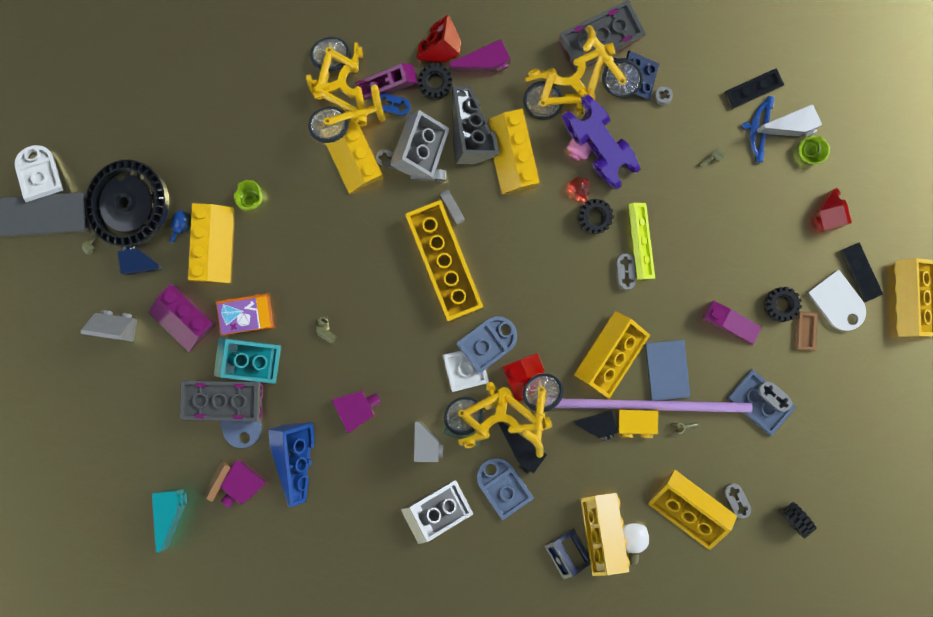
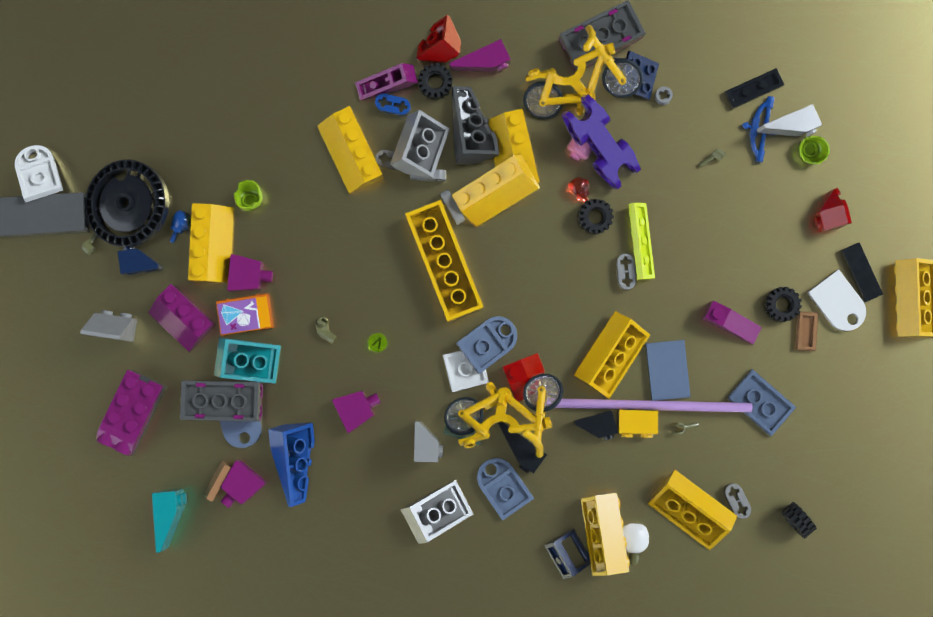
(130, 412): none -> magenta piece
(246, 274): none -> magenta torso
(330, 122): yellow piece -> none
(377, 342): none -> clear neon green tile
(496, 190): none -> yellow slope
(772, 399): light grey beam -> none

